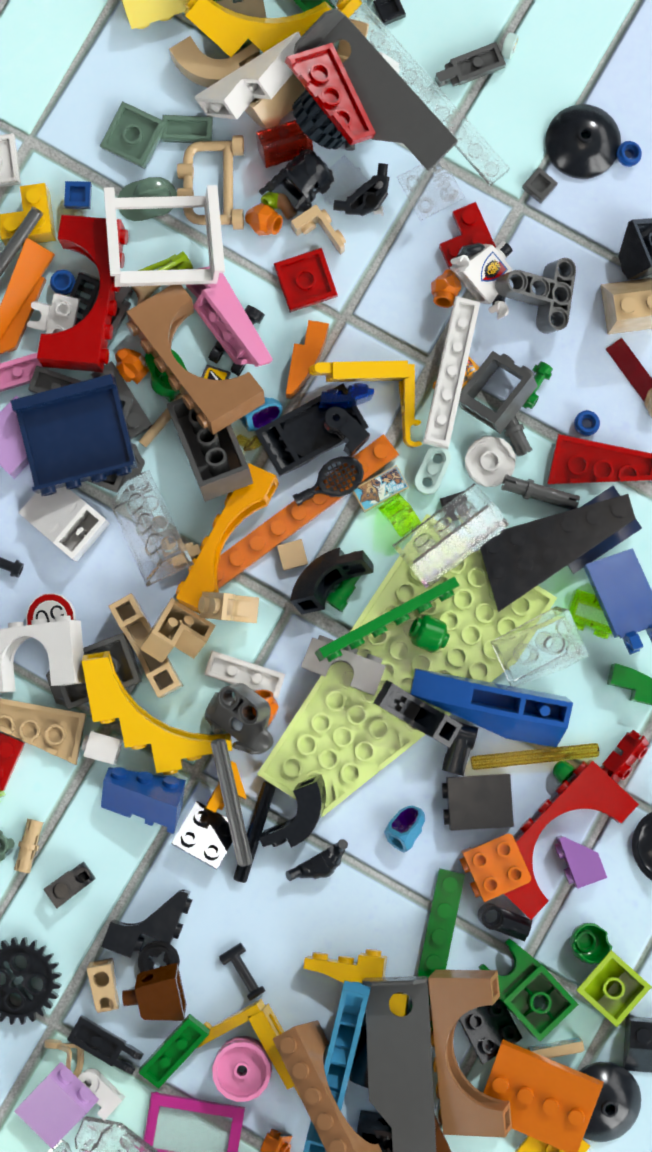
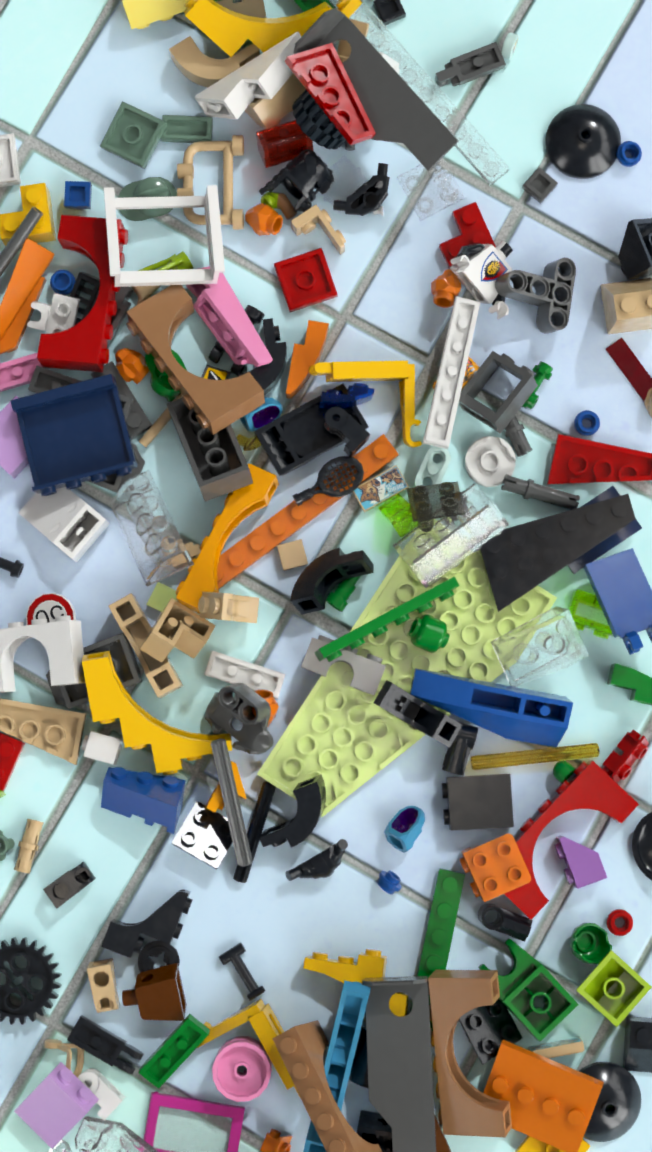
(161, 596): none -> yellowish green tile
(270, 374): none -> black arch
(389, 882): none -> blue plate
(434, 502): none -> clear smoke hinge
(627, 926): none -> red plate

